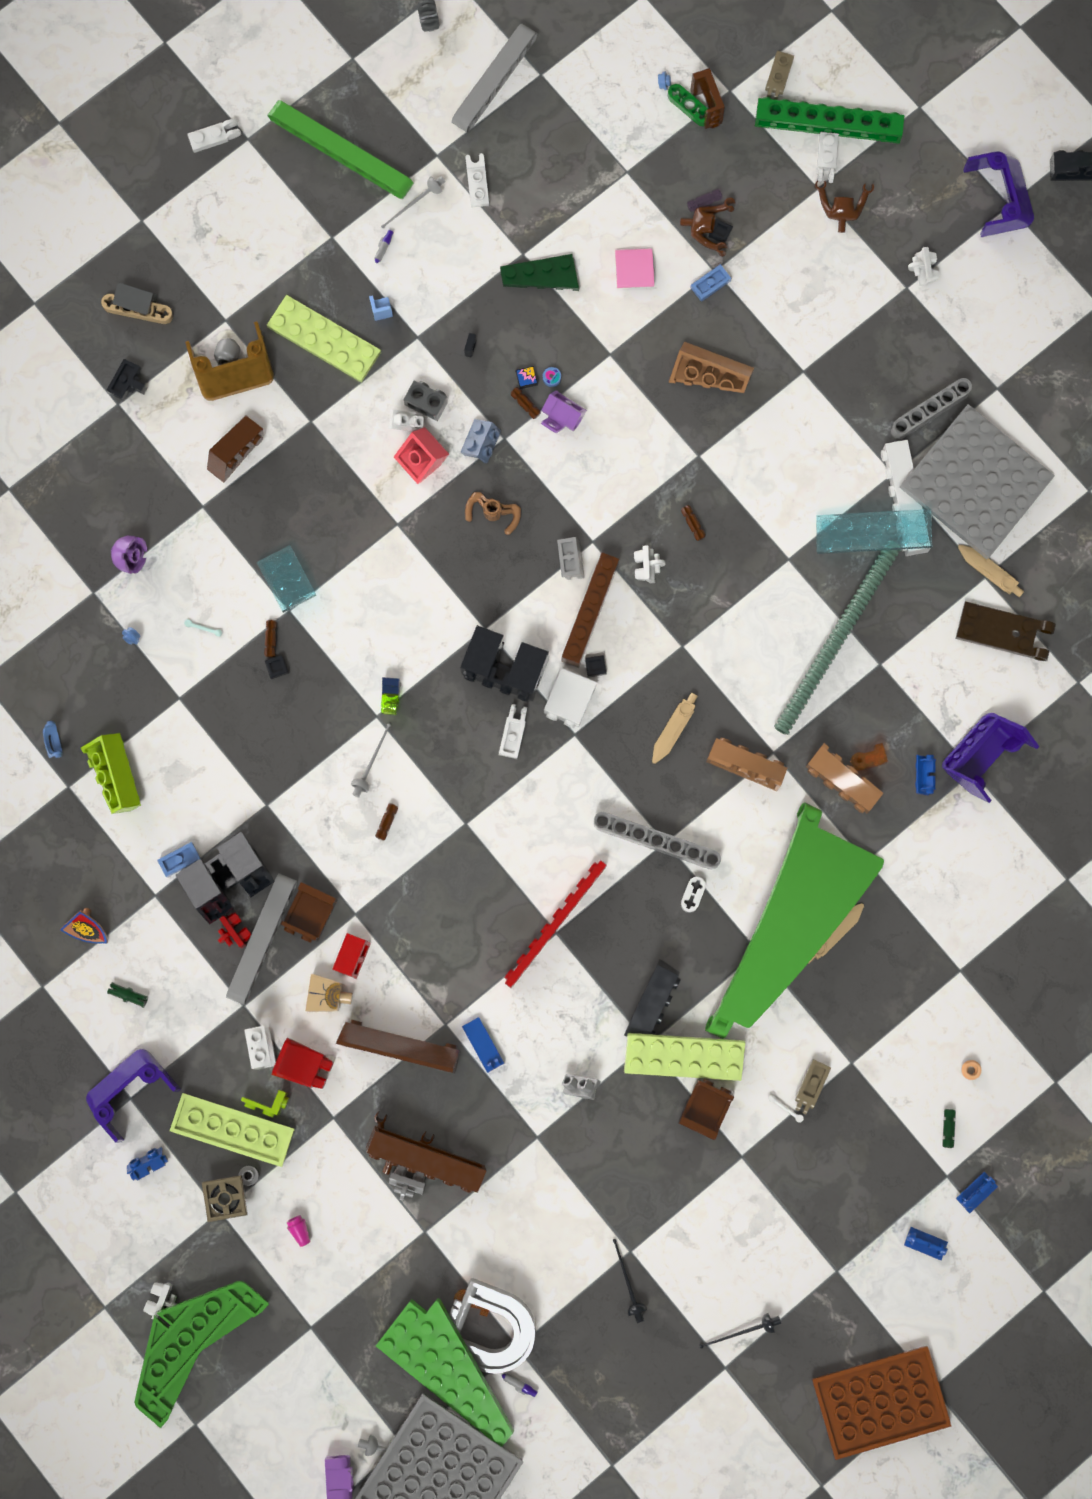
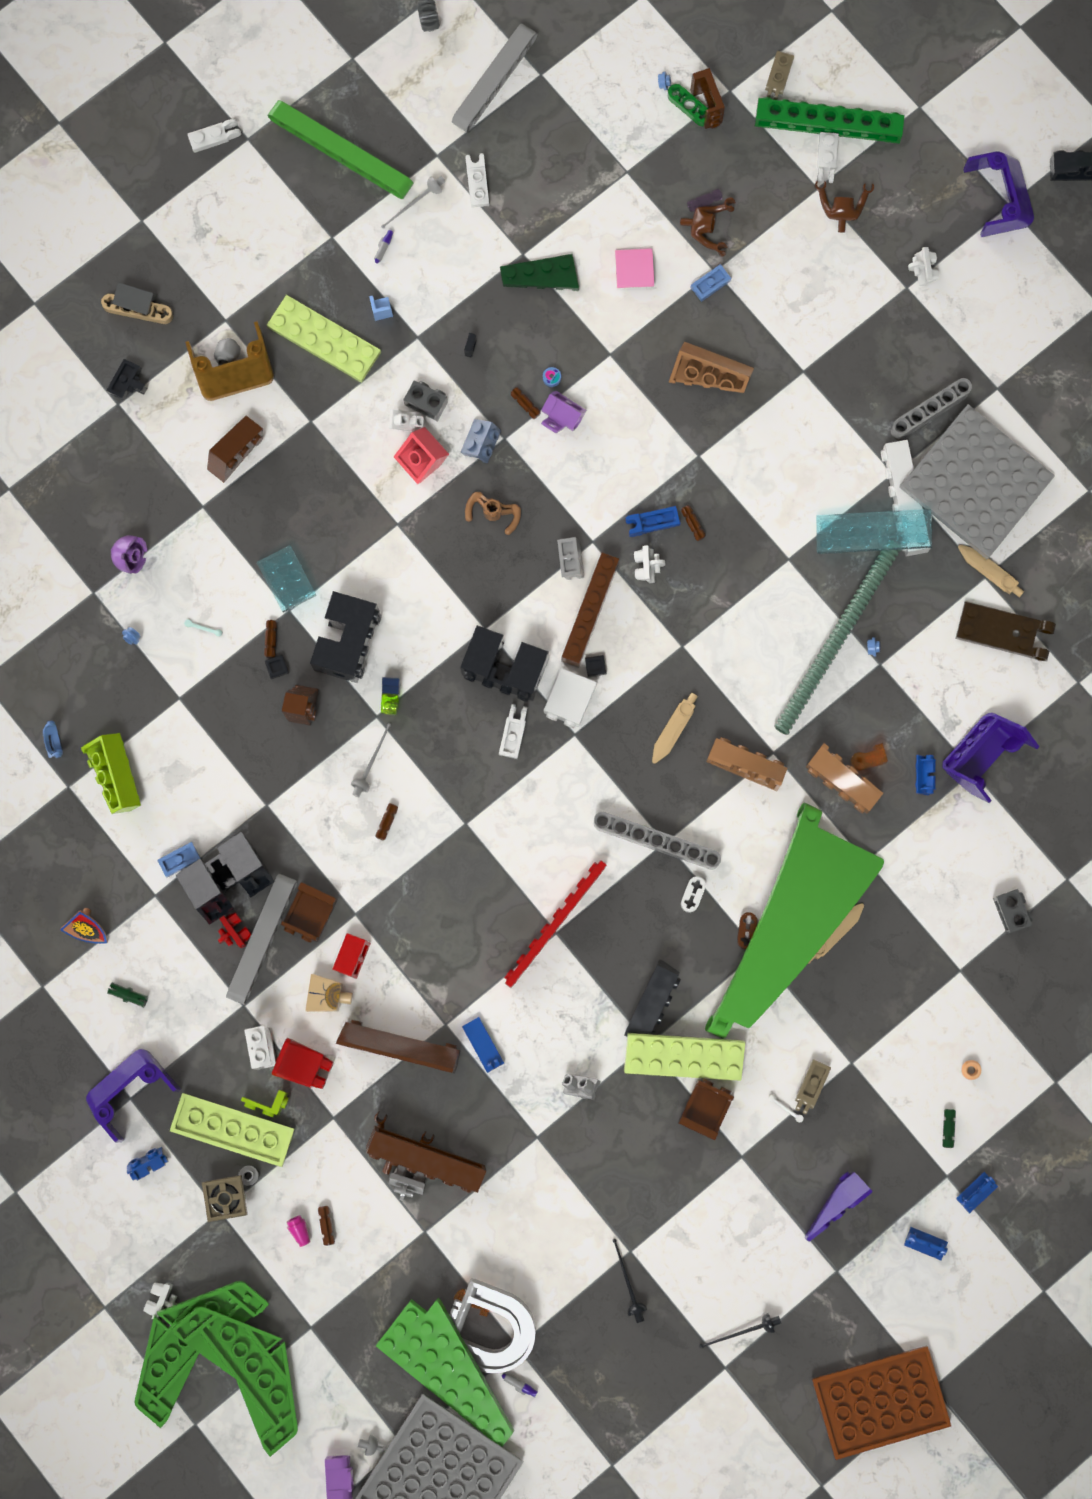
(259, 1374): none -> bright green wing
(300, 704): none -> reddish brown wedge
(326, 1225): none -> reddish brown axle
(358, 623): none -> black piece
(526, 377): tile -> none
(653, 521): none -> blue plate
(721, 231): black tile -> none
(742, 929): none -> reddish brown beam
(846, 1194): none -> wedge
(873, 646): none -> medium blue plate
(1007, 913): none -> dark grey brick

